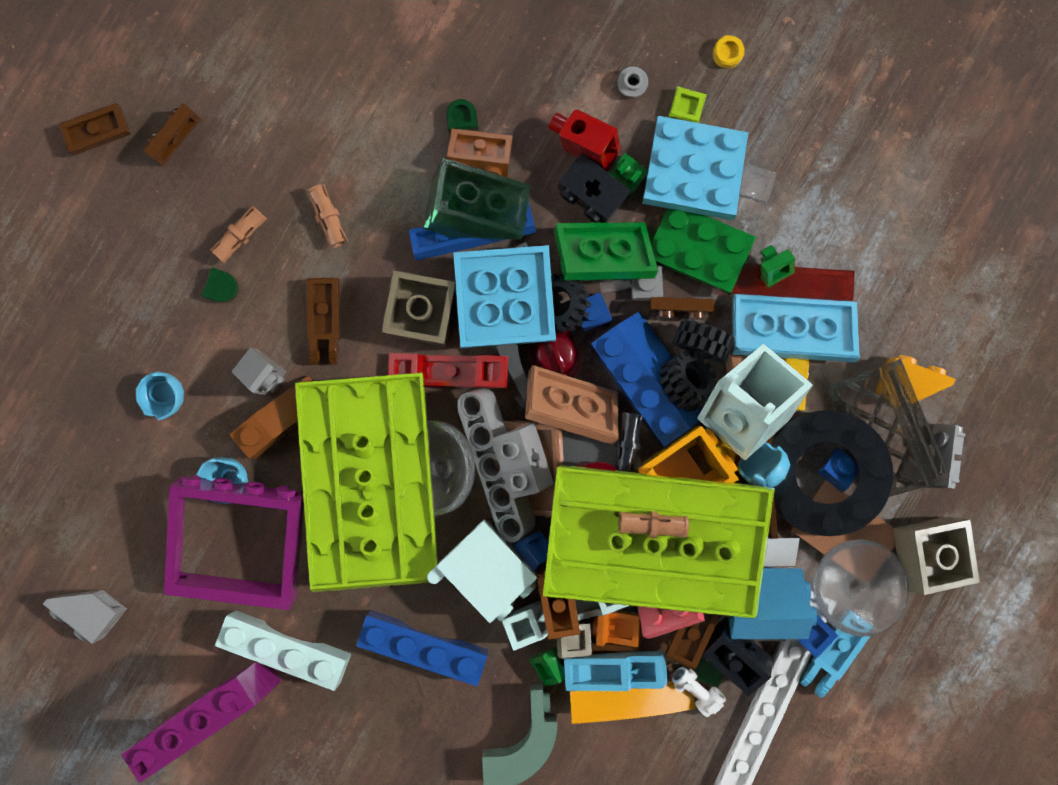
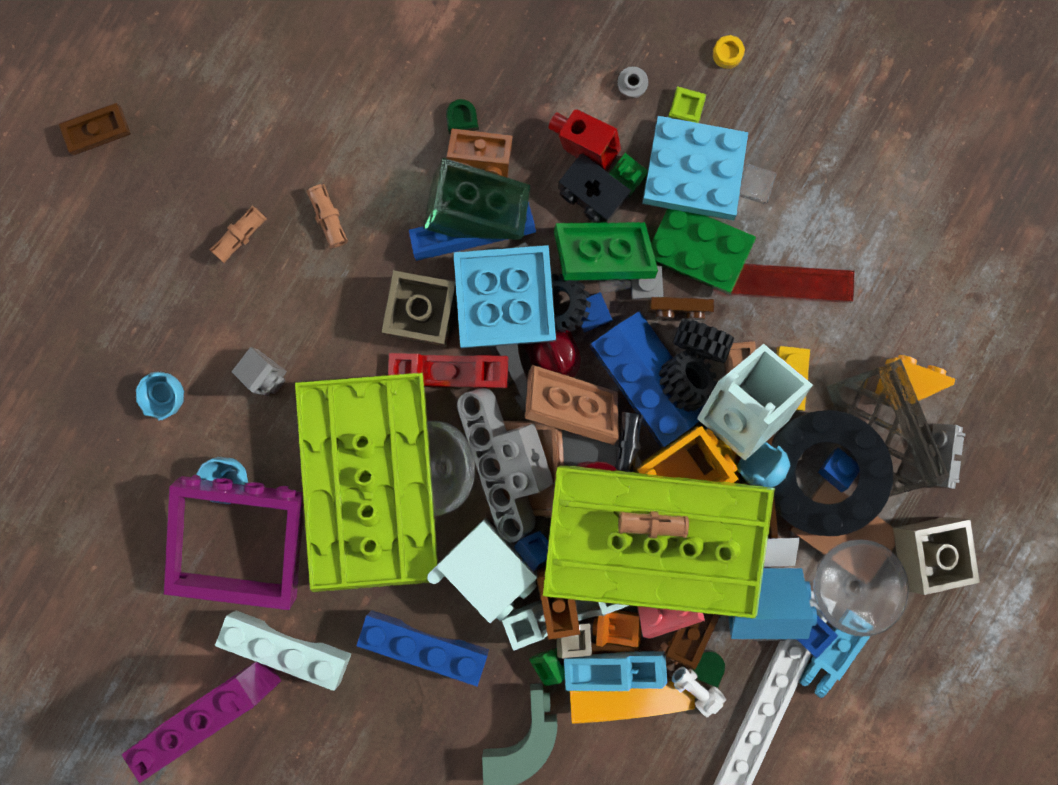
(88, 613): light grey slope -> none
(177, 127): reddish brown plate -> none
(220, 286): dark green tile -> none
(268, 424): dark orange slope -> none
(323, 317): reddish brown hinge -> none
(738, 659): black brick -> none
(776, 266): green tile -> none
(796, 327): medium azure tile -> none

